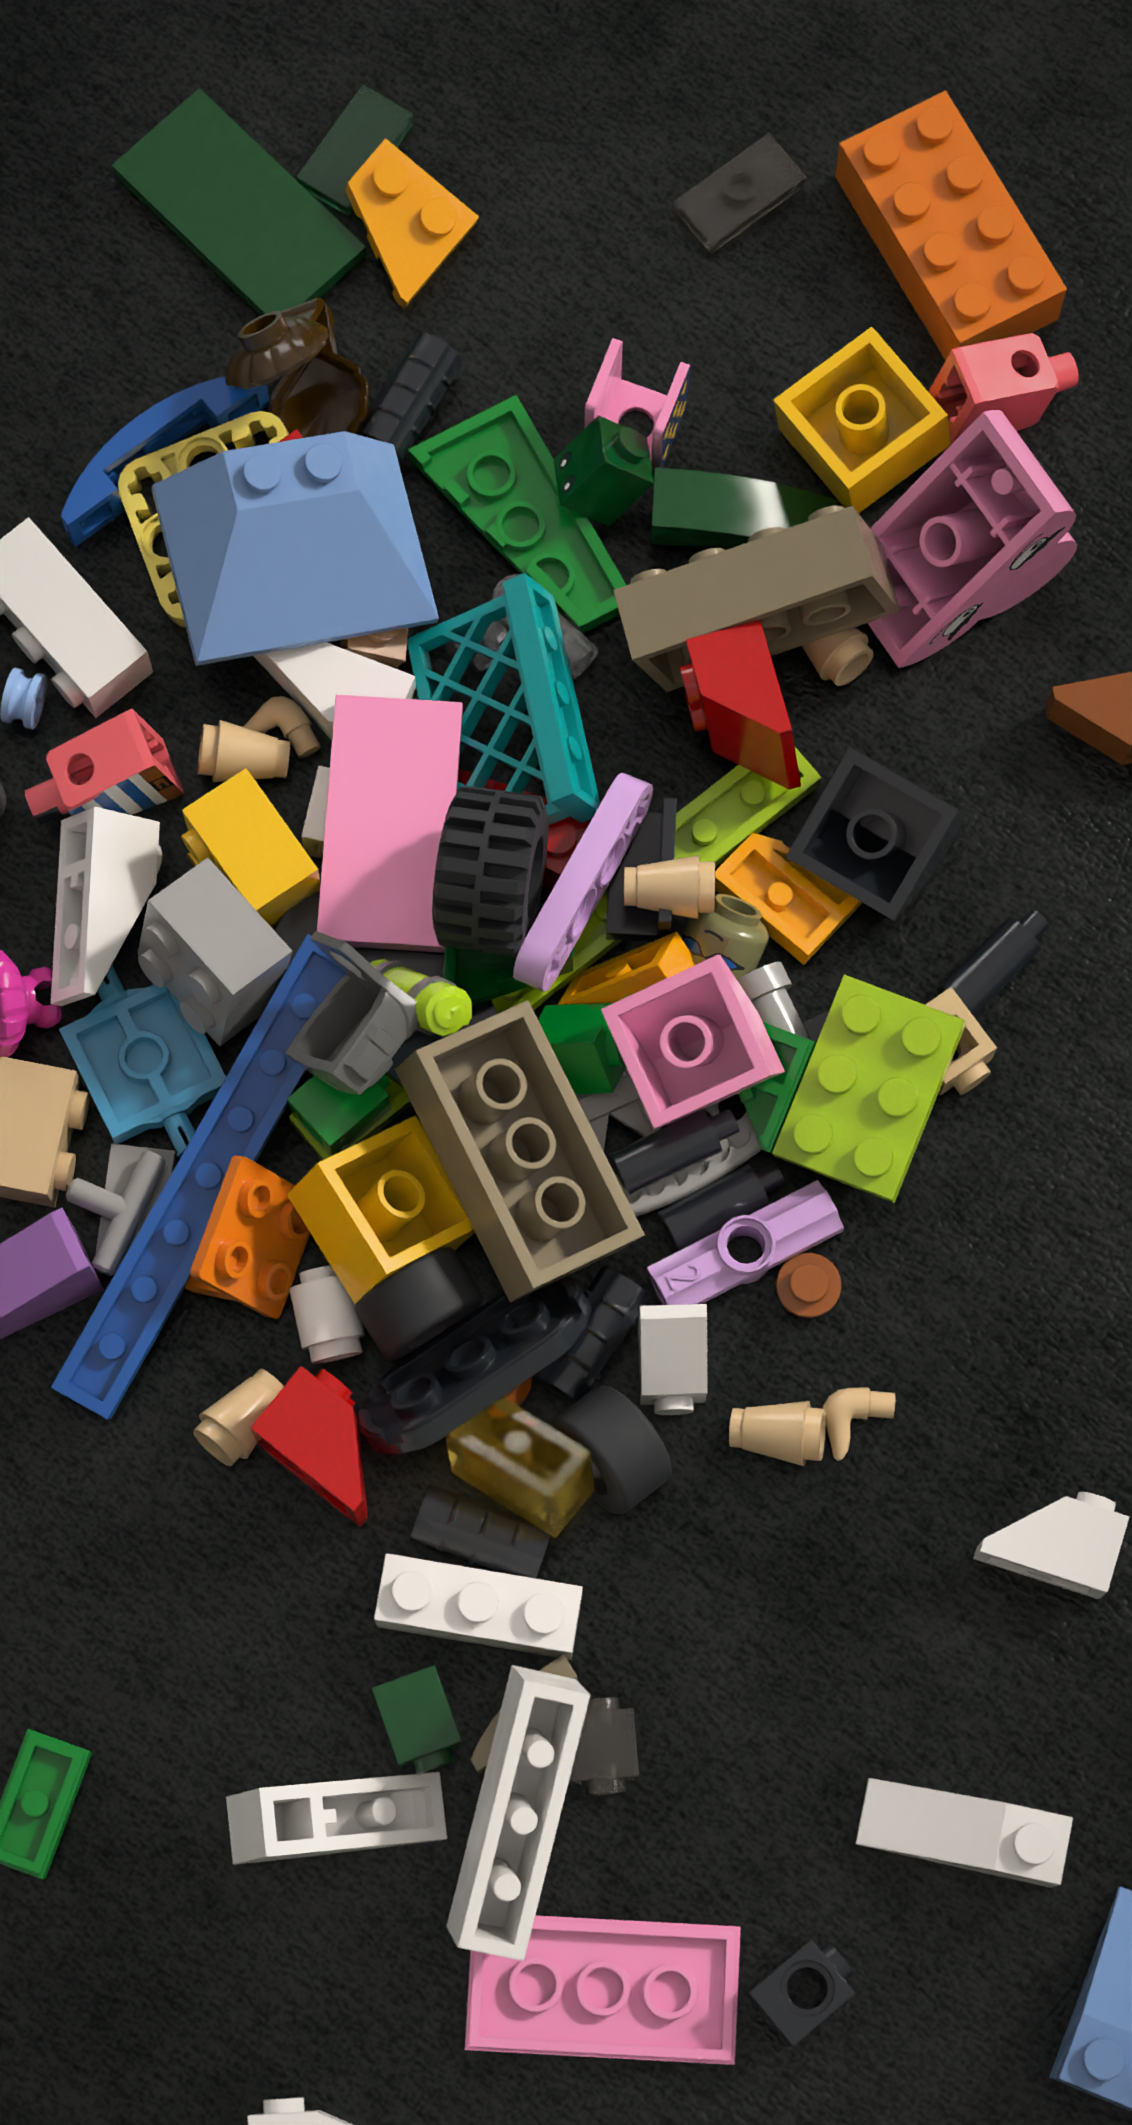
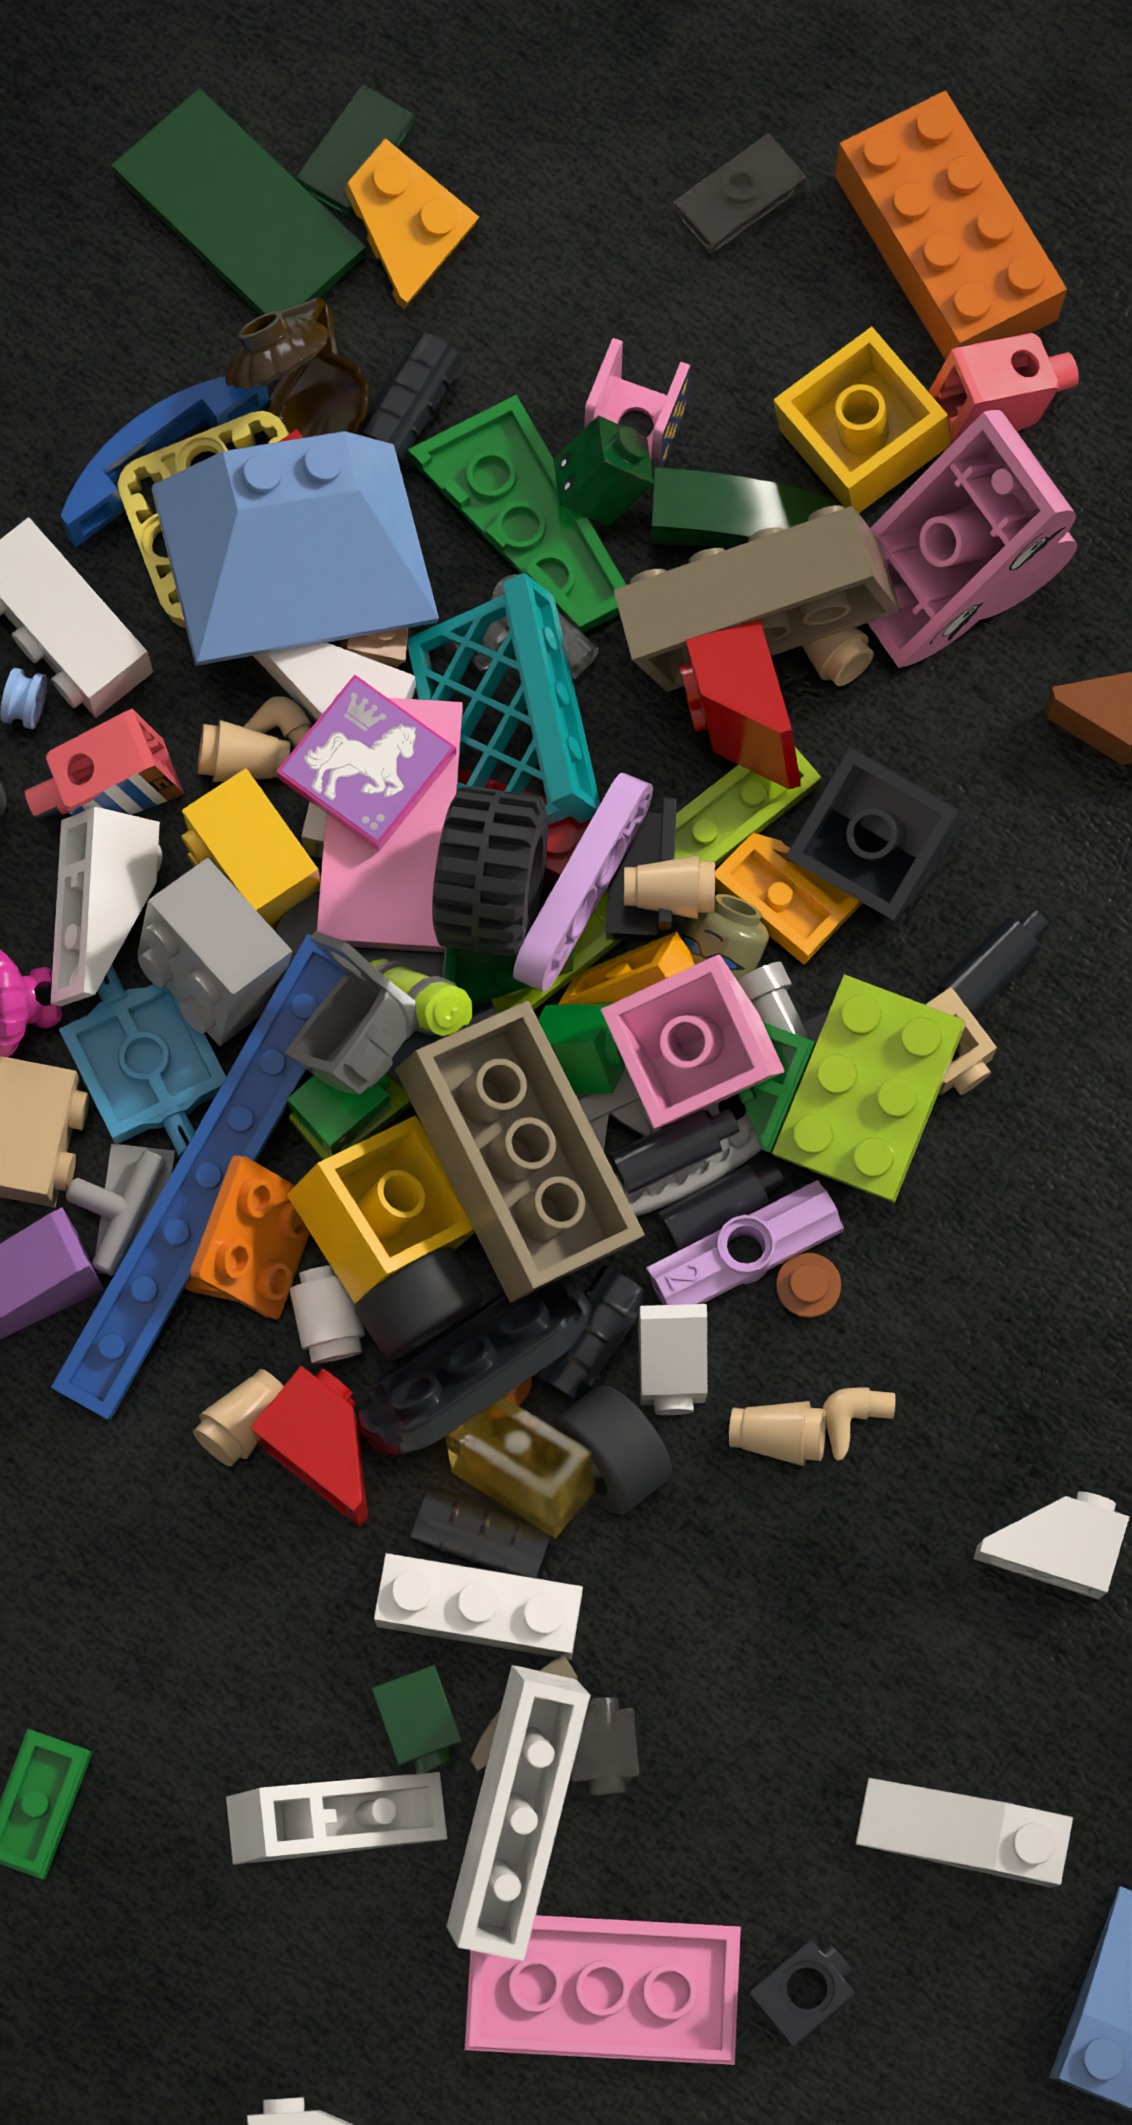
(366, 762): none -> tile

